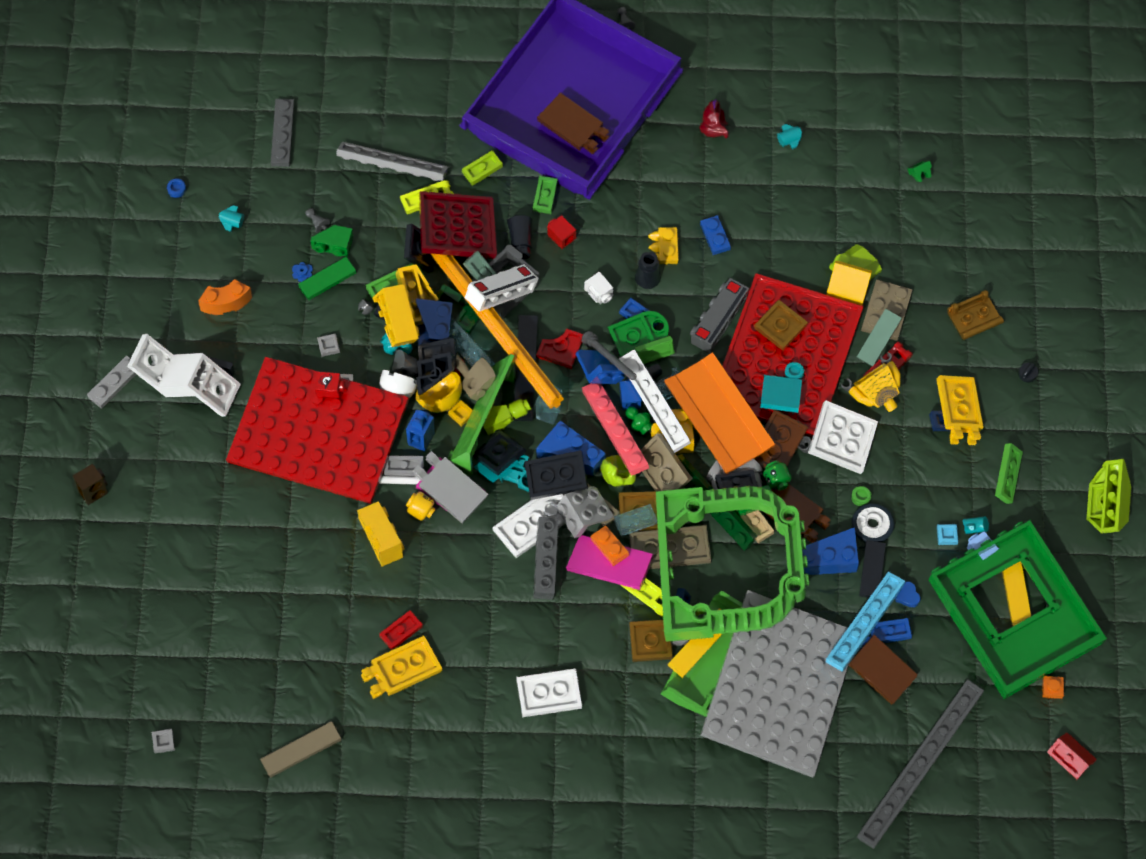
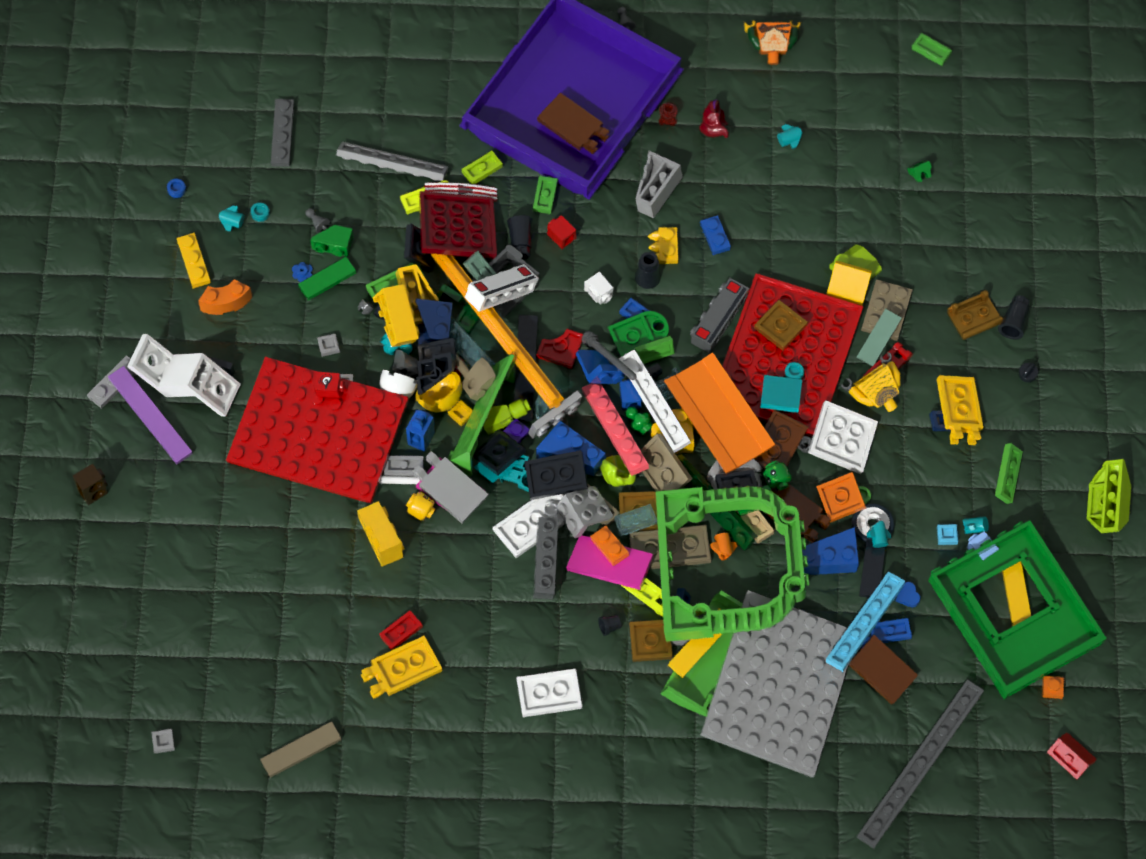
(150, 415): none -> medium lavender tile
(193, 260): none -> yellow plate
(260, 212): none -> teal tile
(463, 189): none -> sticker
(517, 431): none -> dark purple plate
(555, 415): none -> light grey plate
(609, 624): none -> black piece
(657, 183): none -> light grey wedge
(668, 112): none -> clear red brick
(723, 545): none -> orange piece
(772, 38): none -> torso
(841, 497): none -> orange plate
(879, 534): none -> teal piece
(931, 49): none -> bright green tile
(1015, 318): none -> black plant

